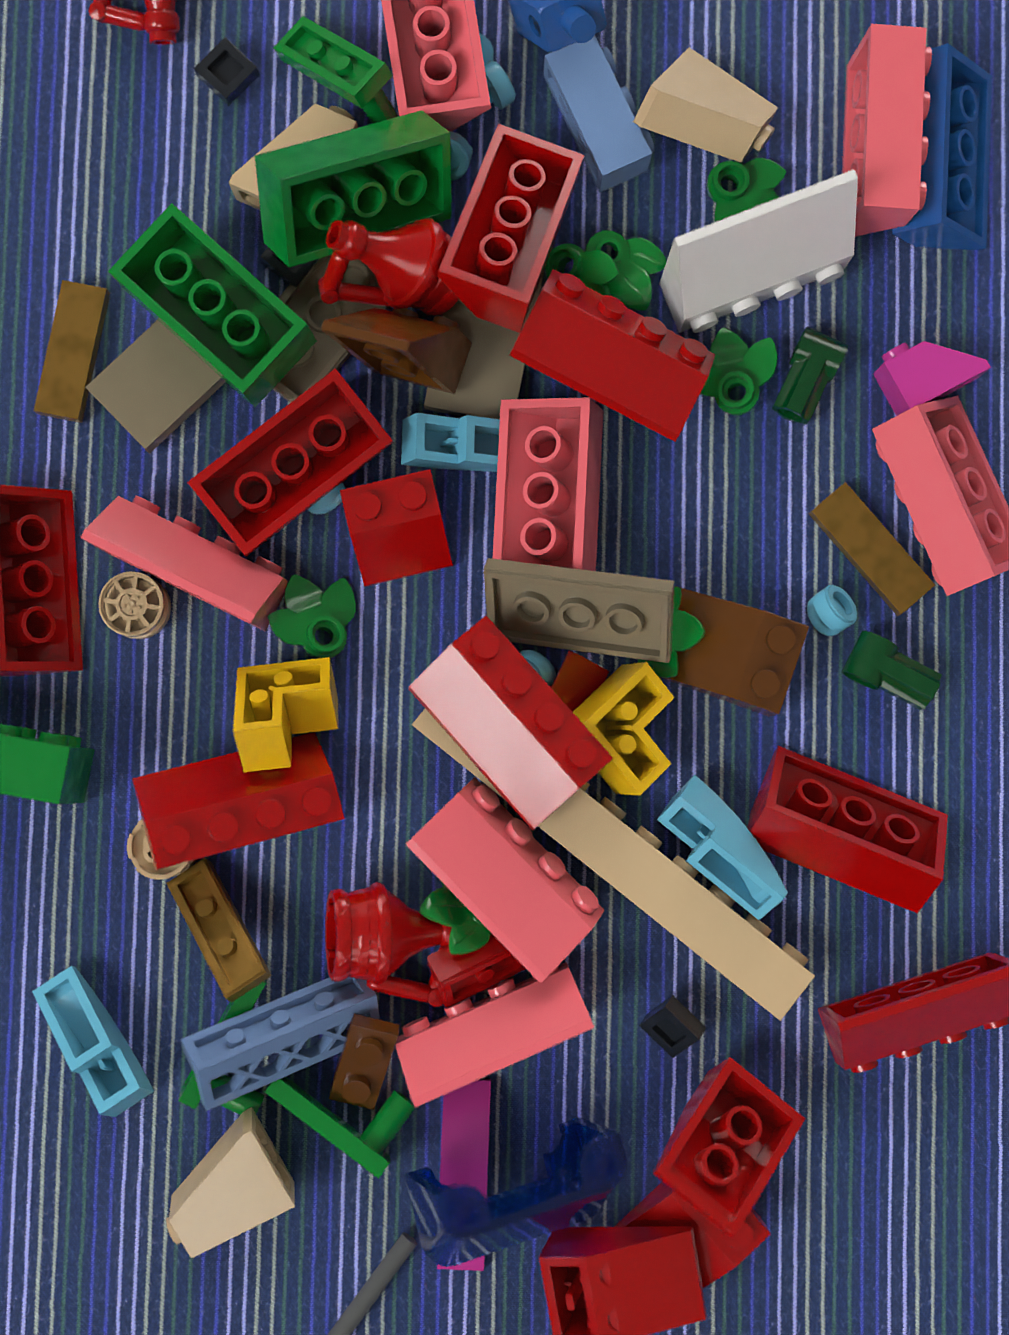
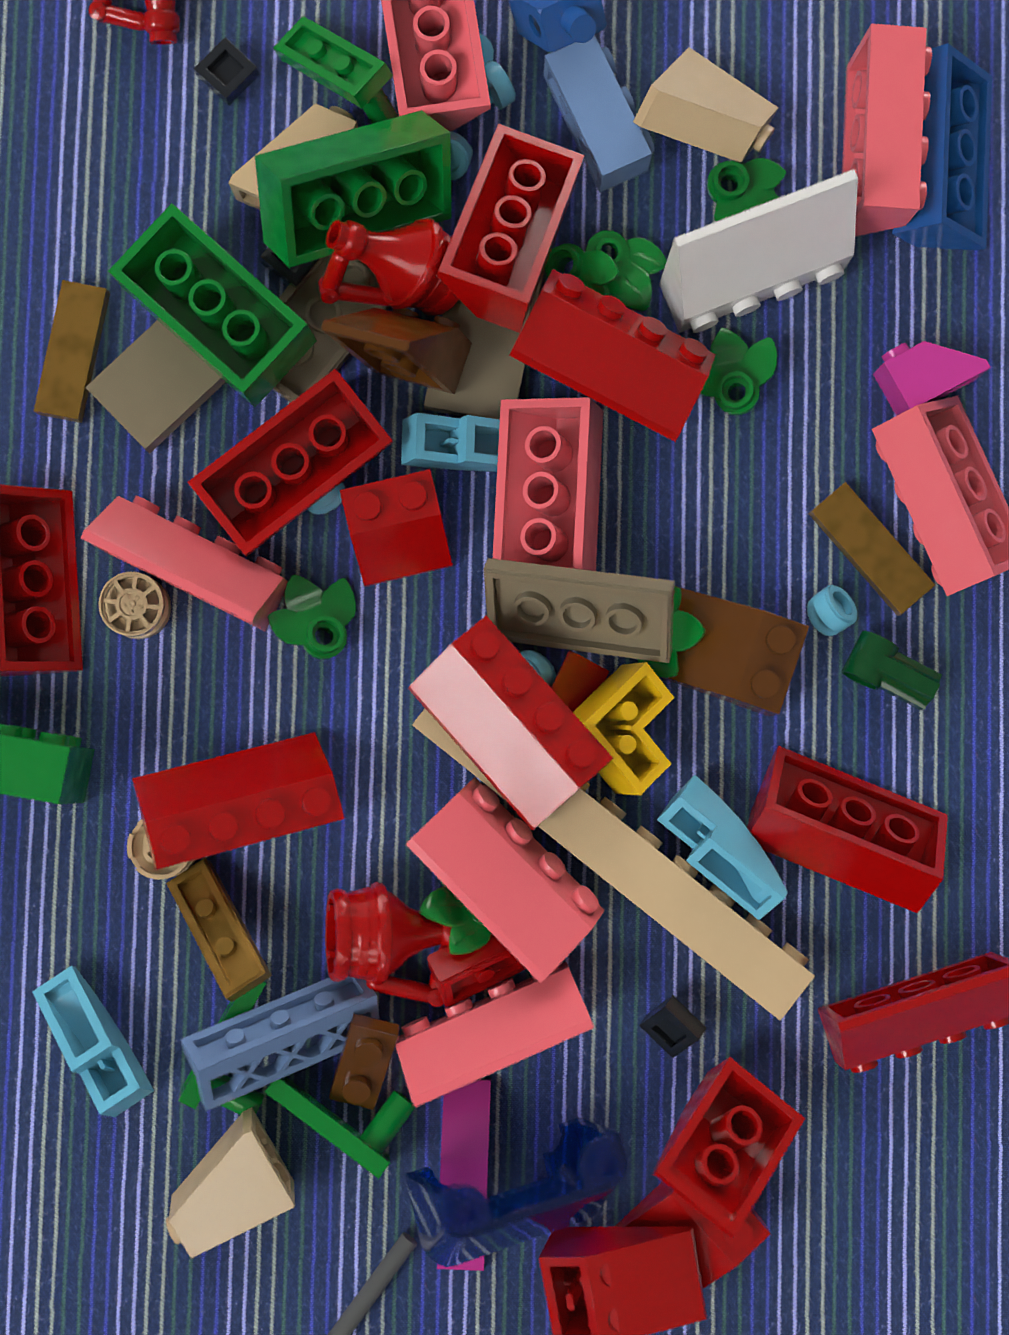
(280, 702): yellow brick -> none
(812, 366): dark green piece -> none

